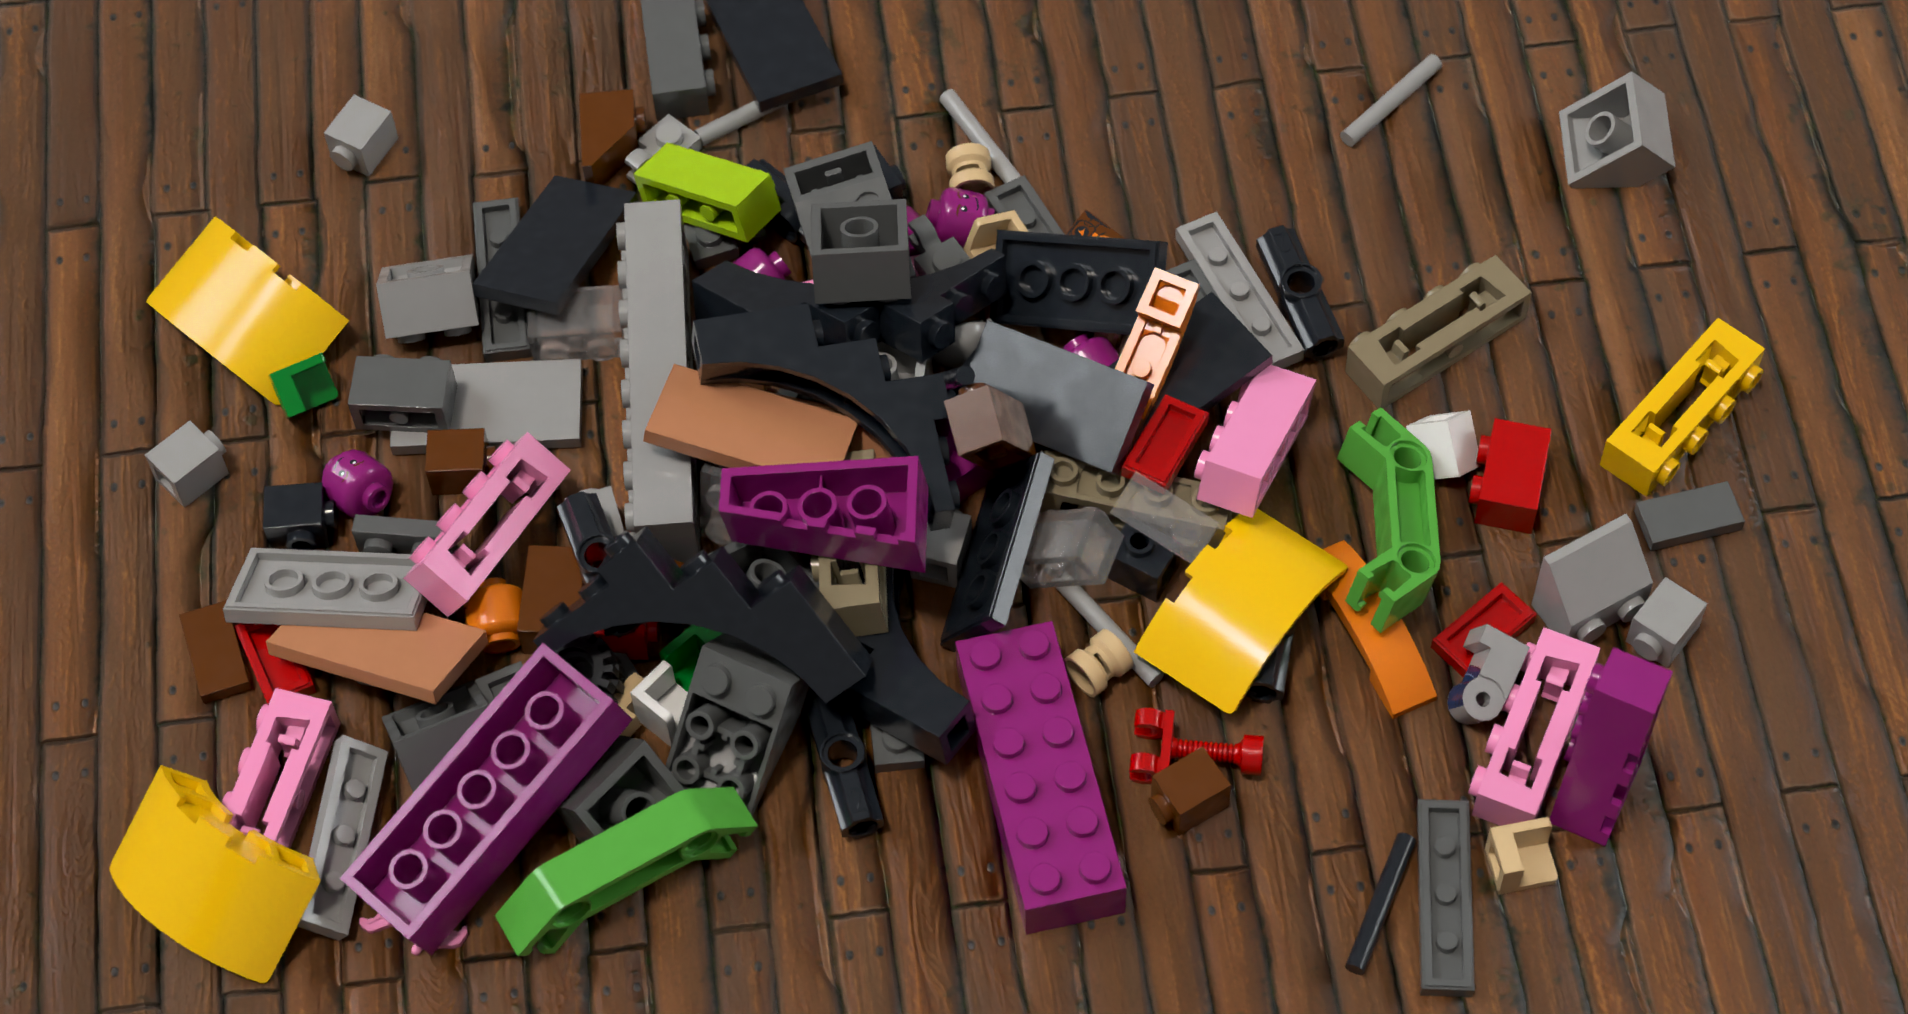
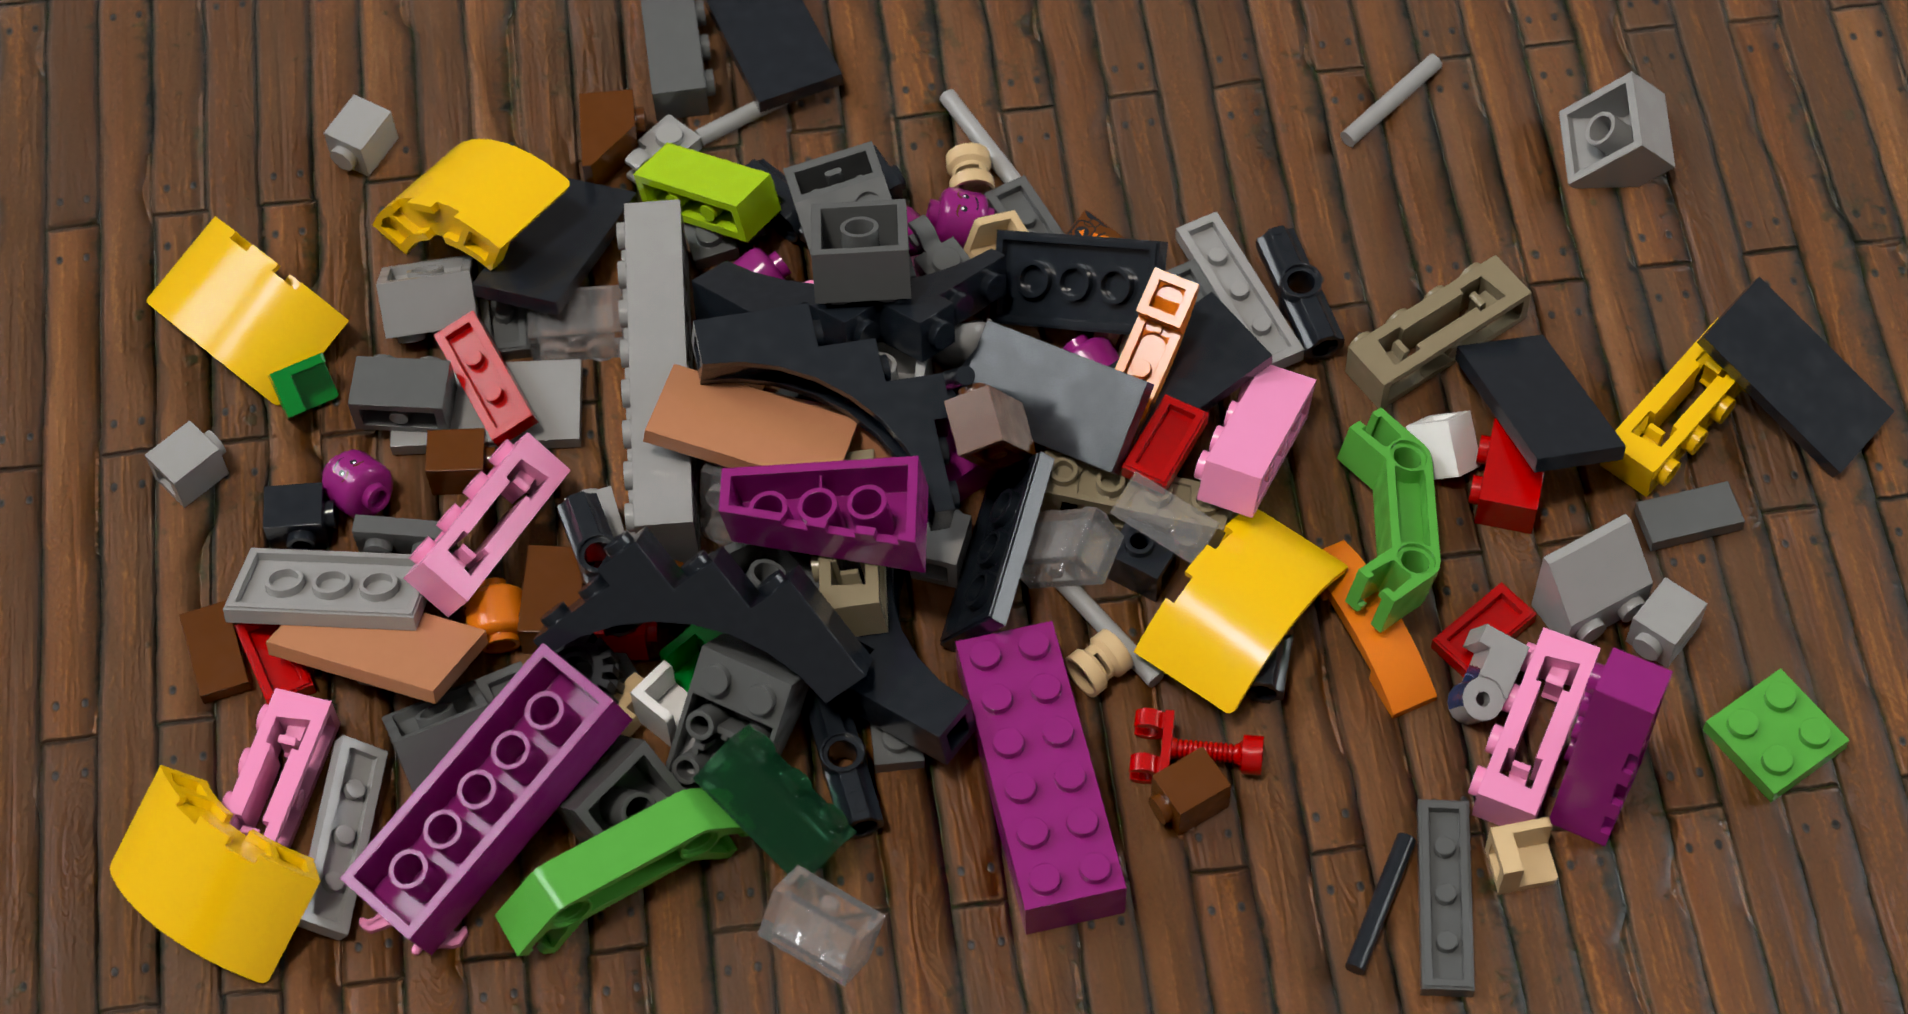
(474, 199): none -> yellow panel
(486, 378): none -> plate
(774, 802): none -> clear green brick
(821, 925): none -> clear brick
(1540, 403): none -> black tile
(1775, 735): none -> bright green plate
(1796, 377): none -> black tile

